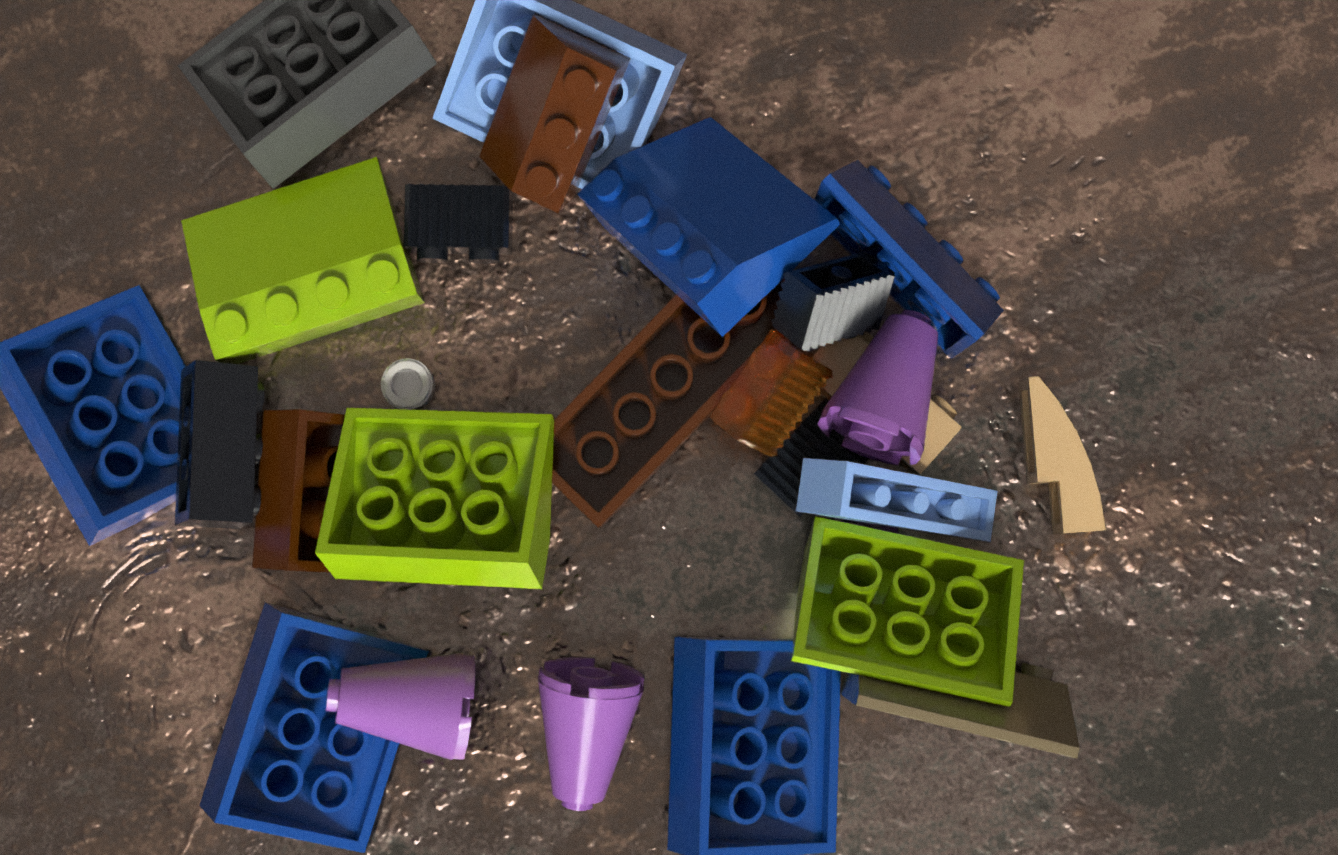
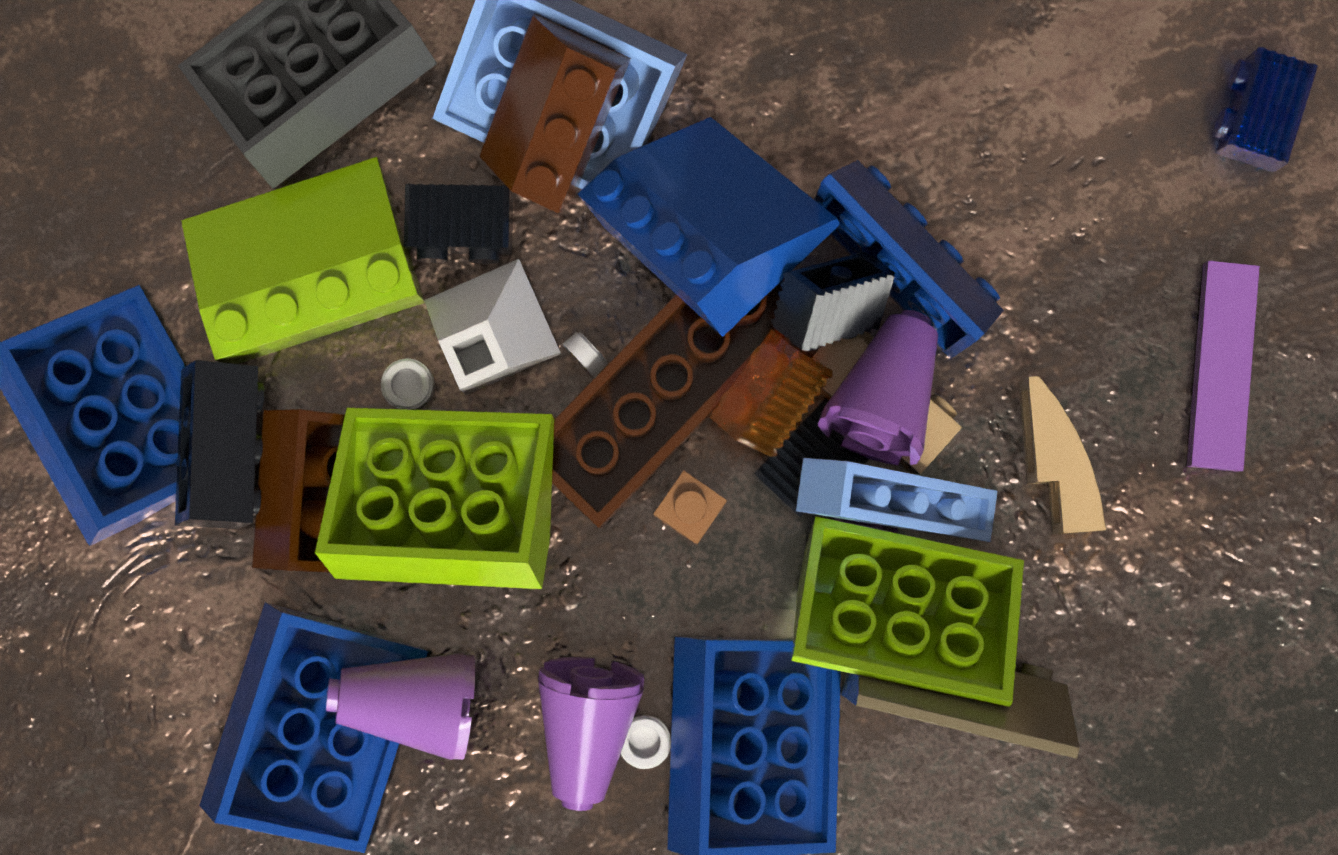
(491, 327): none -> white slope
(585, 354): none -> white tile
(646, 742): none -> white tile
(690, 507): none -> medium nougat brick
(1223, 366): none -> medium lavender tile
(1264, 109): none -> clear blue brick

